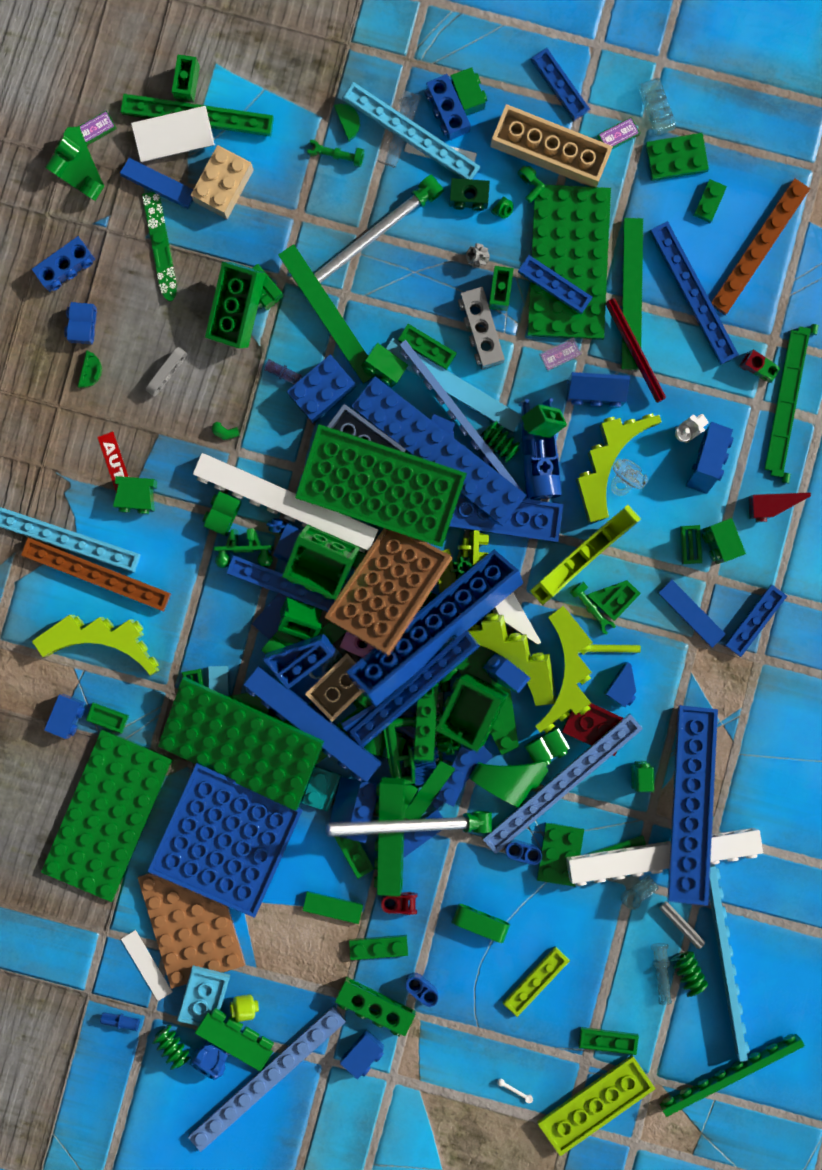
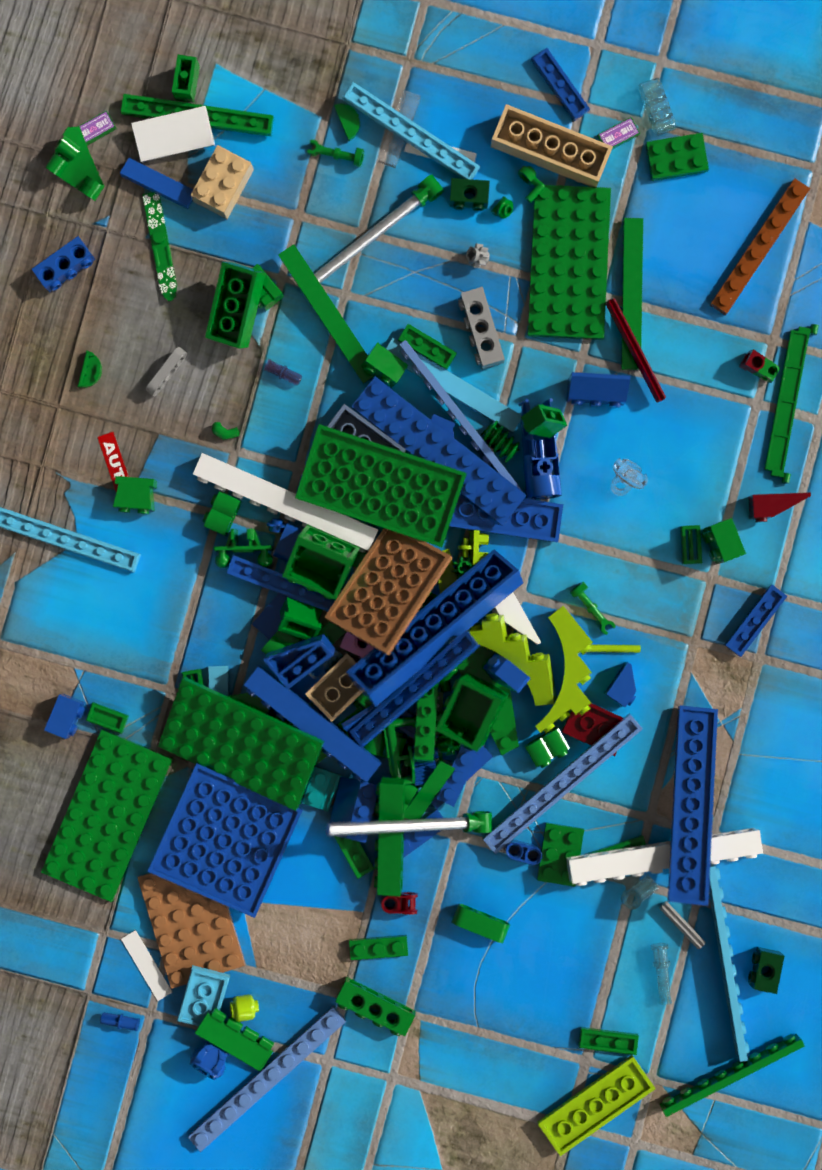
(81, 323): blue brick -> none
(96, 574): dark orange plate -> none
(124, 638): lime arch -> none
(171, 1047): green piece -> none
(321, 389): blue brick -> none
(332, 907): green tile -> none
(362, 1055): blue brick -> none
(419, 991): blue beam -> none
(451, 99): blue brick -> none
(468, 91): green brick -> none
(501, 288): green brick -> none
(509, 782): green panel -> none
(528, 1098): white hinge -> none
(536, 981): lime tile -> none
(555, 284): blue plate -> none
(560, 354): clear tile -> none
(584, 554): lime arch -> none
(615, 436): lime arch -> none
(615, 598): green wing -> none
(642, 776): green brick -> none
(690, 428): white hips -> none
(691, 613): blue tile -> none
(691, 973): green piece -> none
(694, 293): blue plate -> none
(710, 201): green plate -> none
(711, 457): blue wedge -> none
(769, 981): none -> dark green brick

